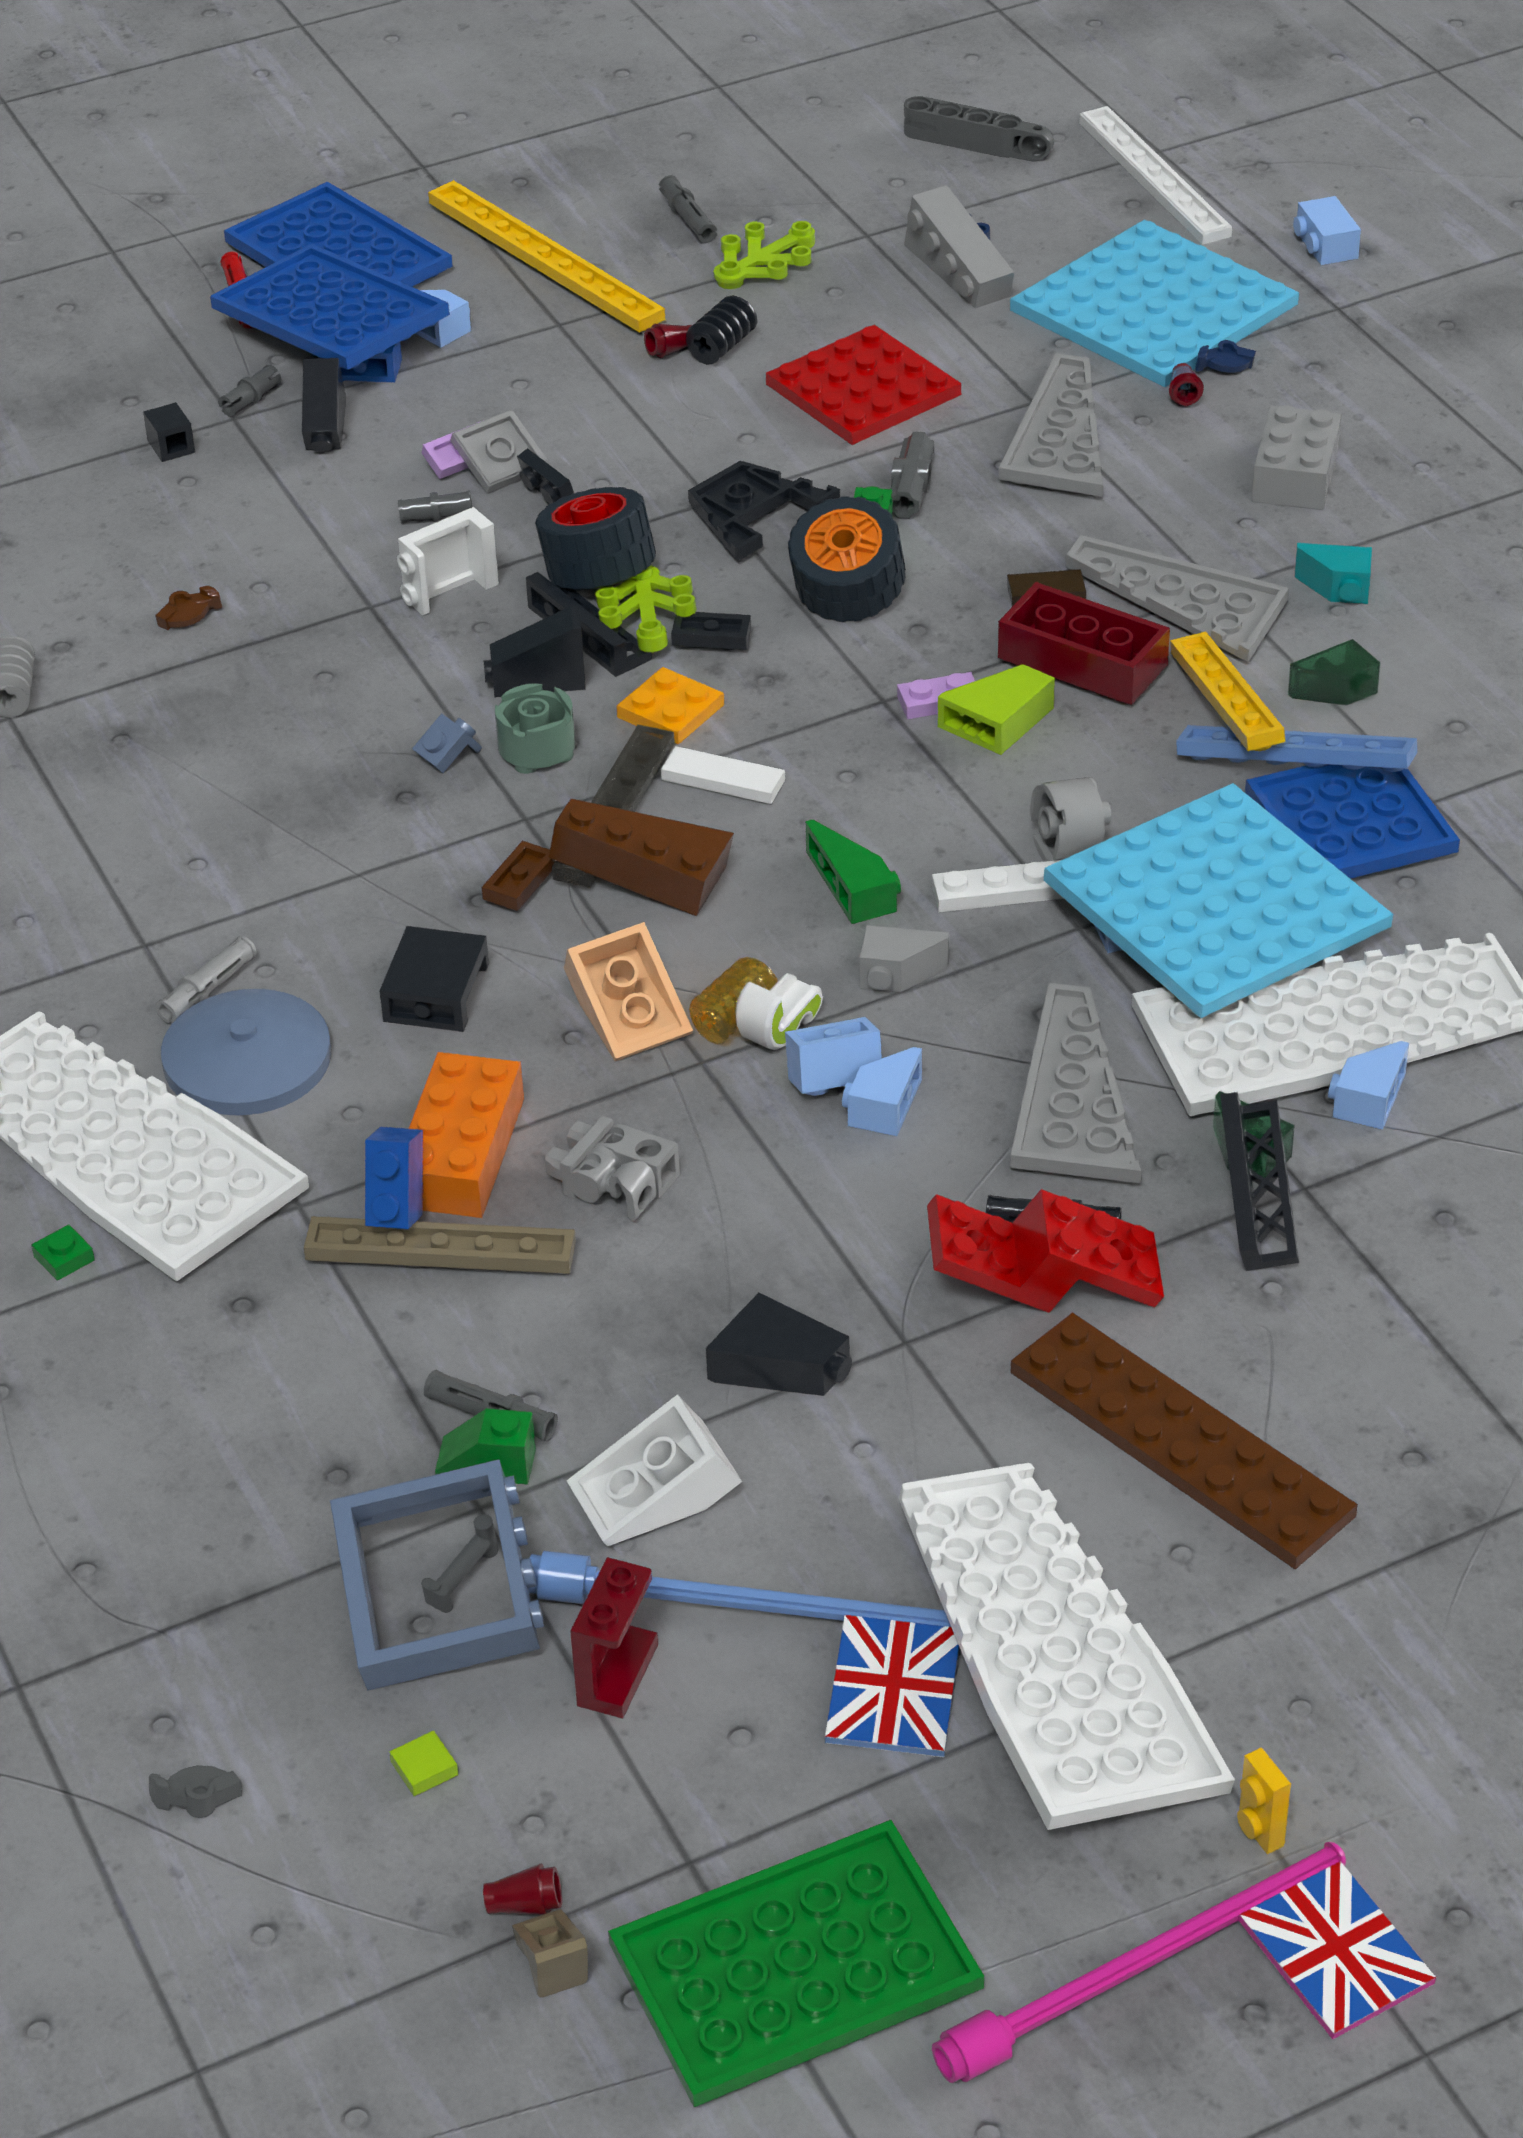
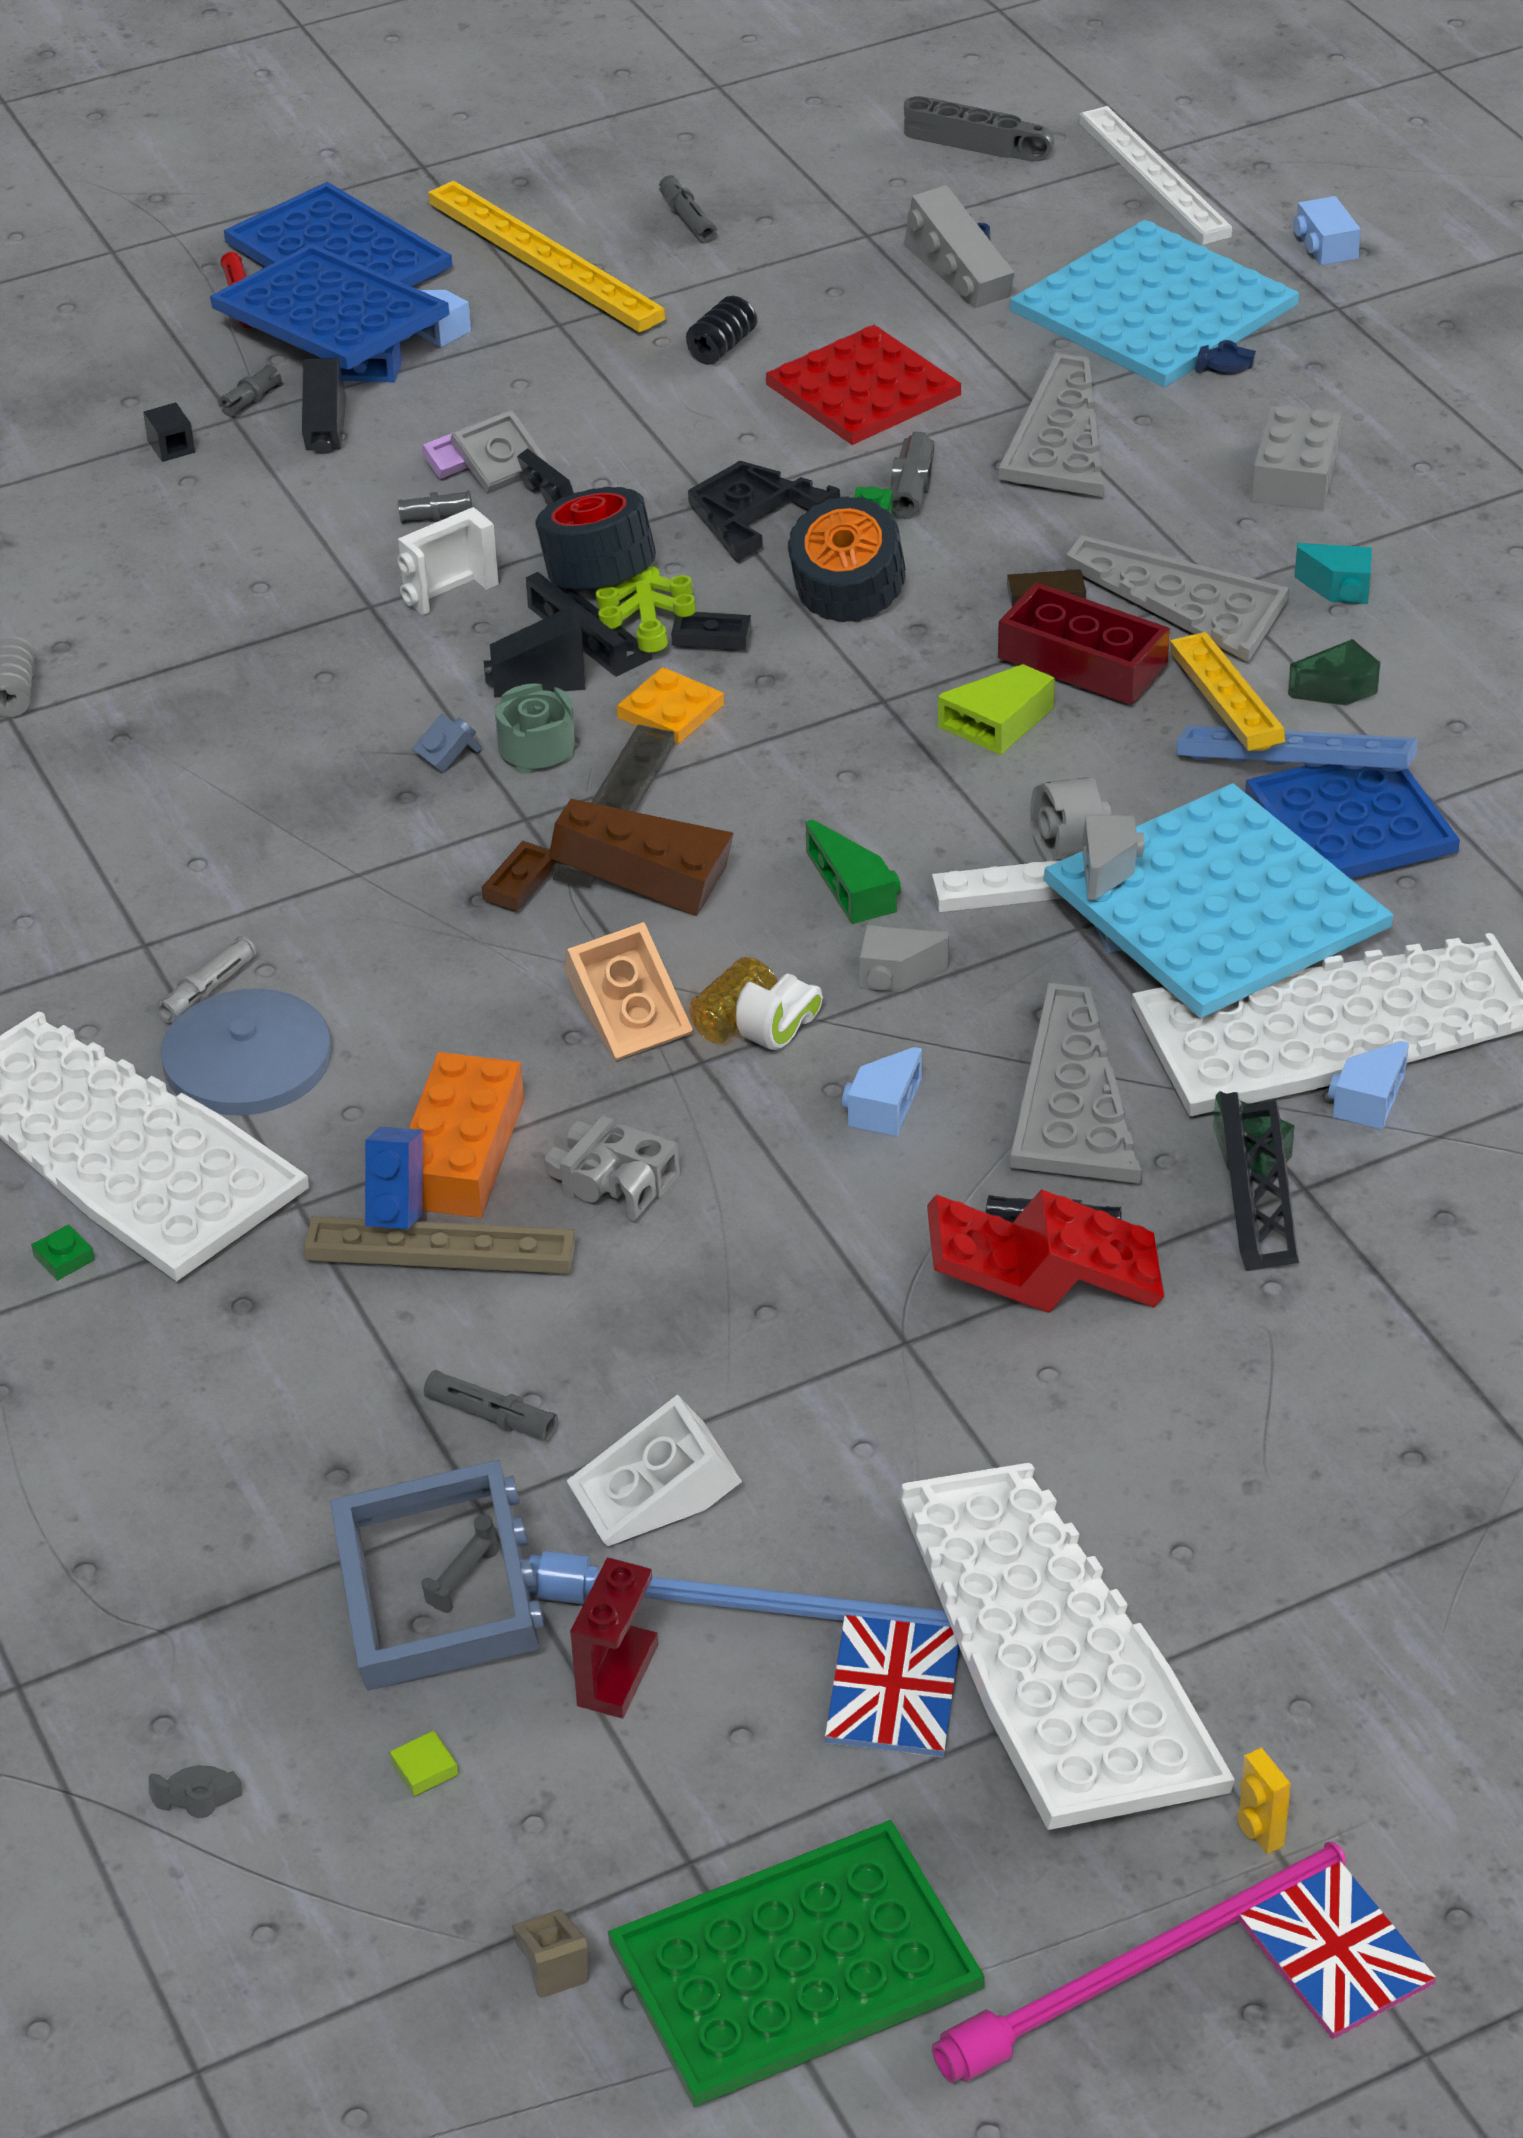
(187, 608): reddish brown piece -> none
(432, 978): black panel -> none
(491, 1437): green slope -> none
(525, 1892): dark red cone -> none
(665, 339): dark red cone -> none
(723, 775): white tile -> none
(731, 273): lime plant -> none
(778, 1350): black slope -> none
(830, 1054): light blue brick -> none
(921, 696): lavender plate -> none
(1109, 852): none -> light grey slope
(1184, 1440): reddish brown plate -> none
(1185, 385): dark red cone -> none

